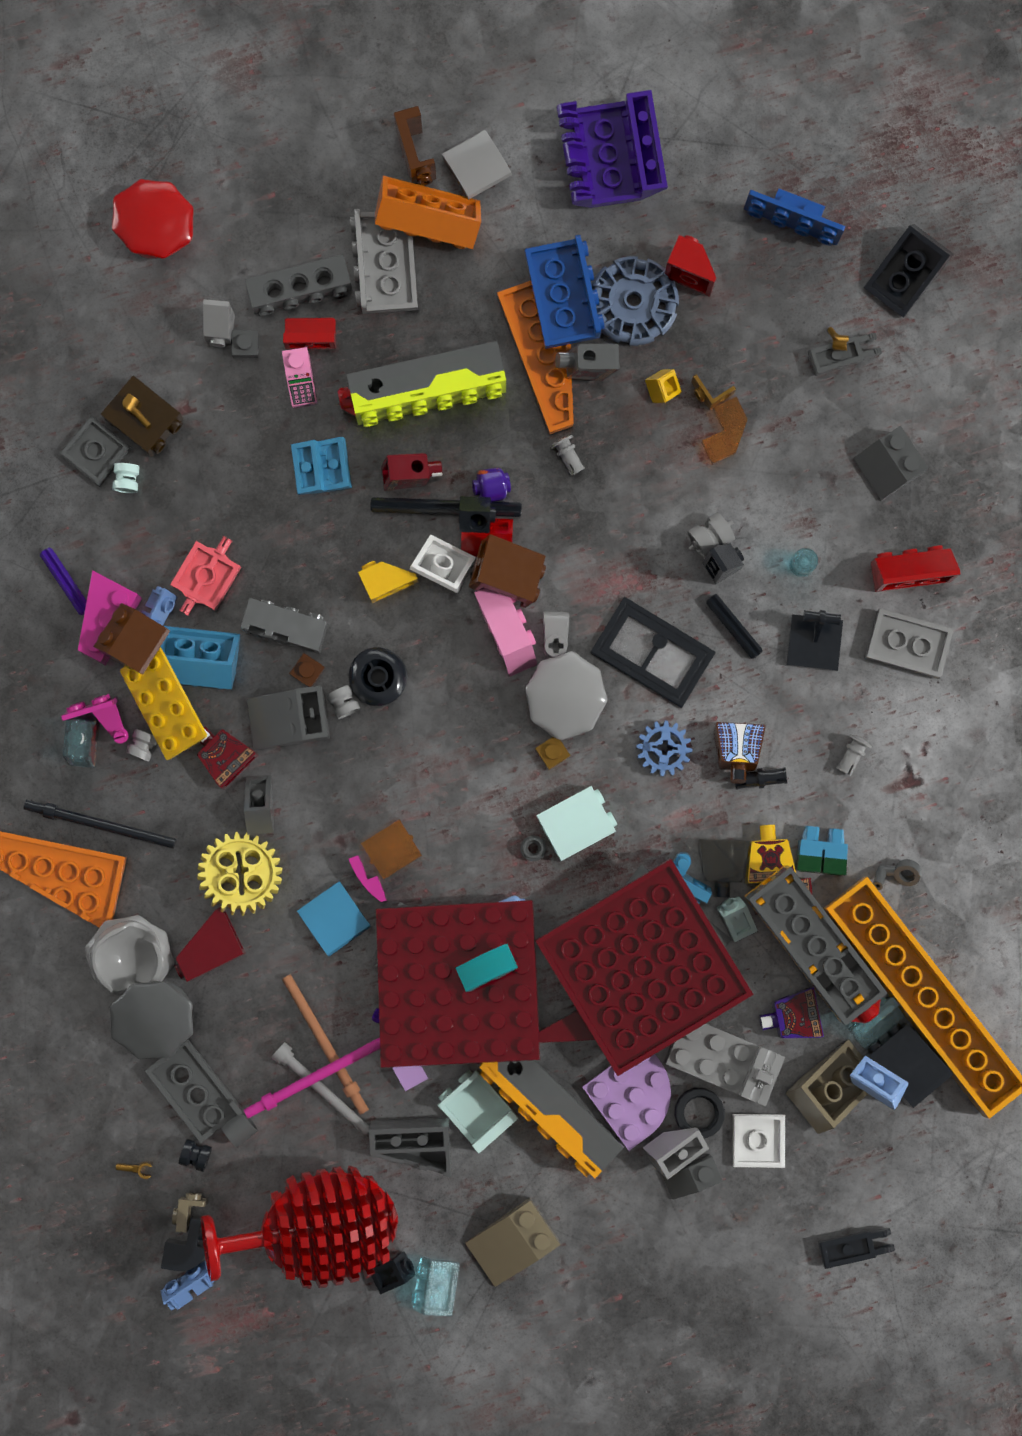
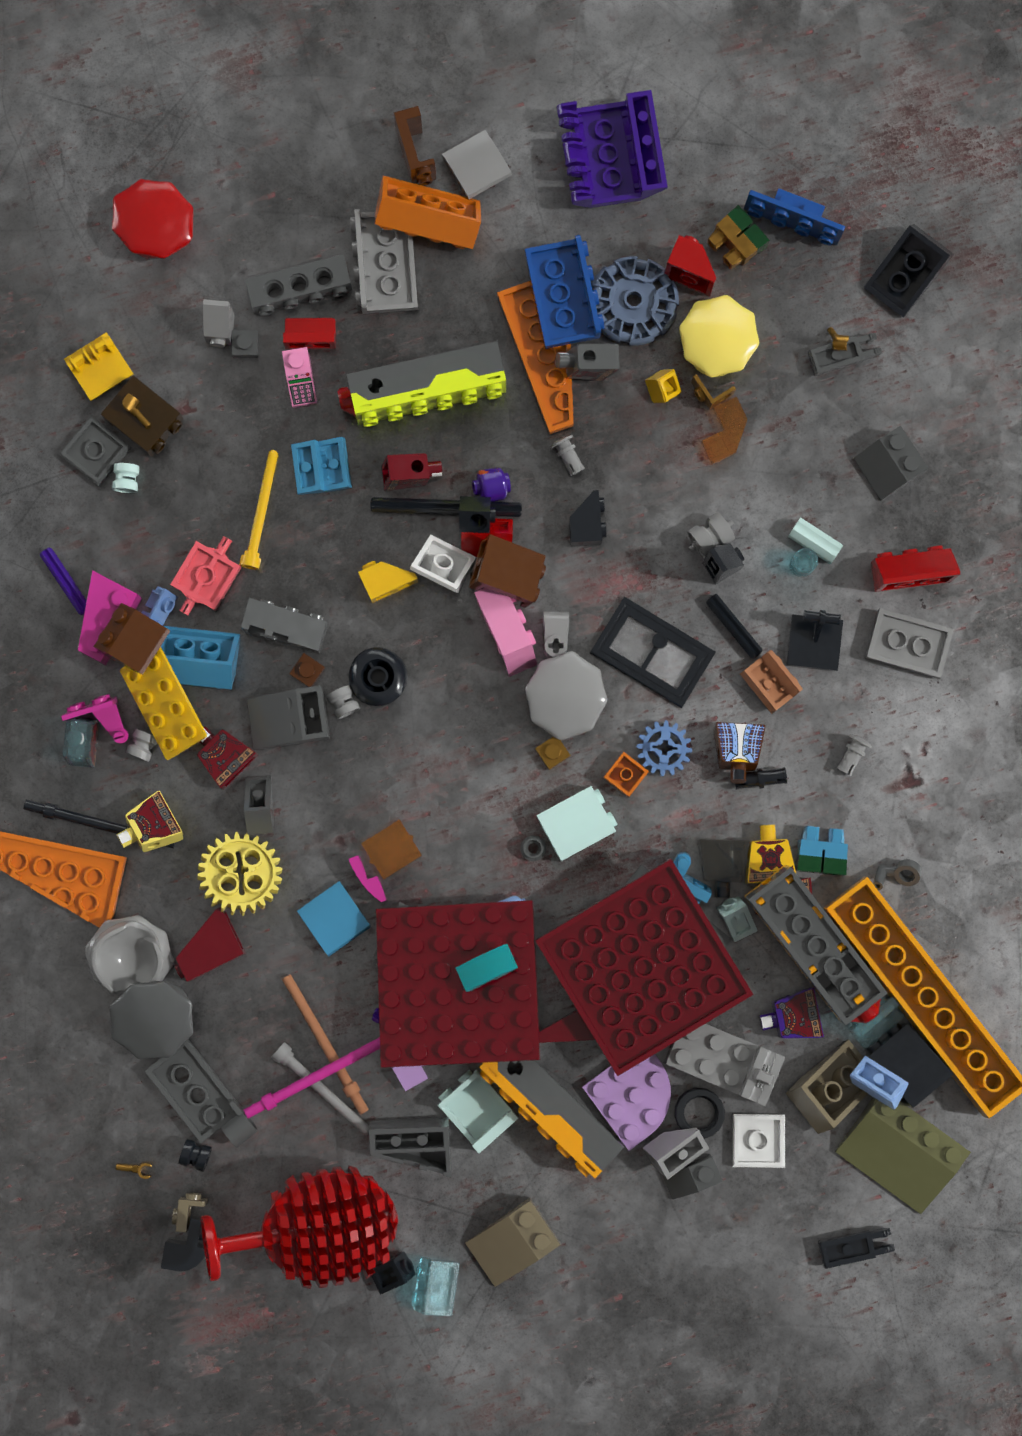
(98, 366): none -> yellow hinge
(151, 825): none -> torso
(177, 1292): medium blue hinge -> none
(251, 558): none -> yellow piece
(586, 522): none -> black slope
(626, 774): none -> orange piece
(719, 336): none -> light yellow piece
(739, 237): none -> pearl gold hips
(771, 681): none -> nougat bracket
(816, 540): none -> light aqua axle
(902, 1153): none -> olive slope

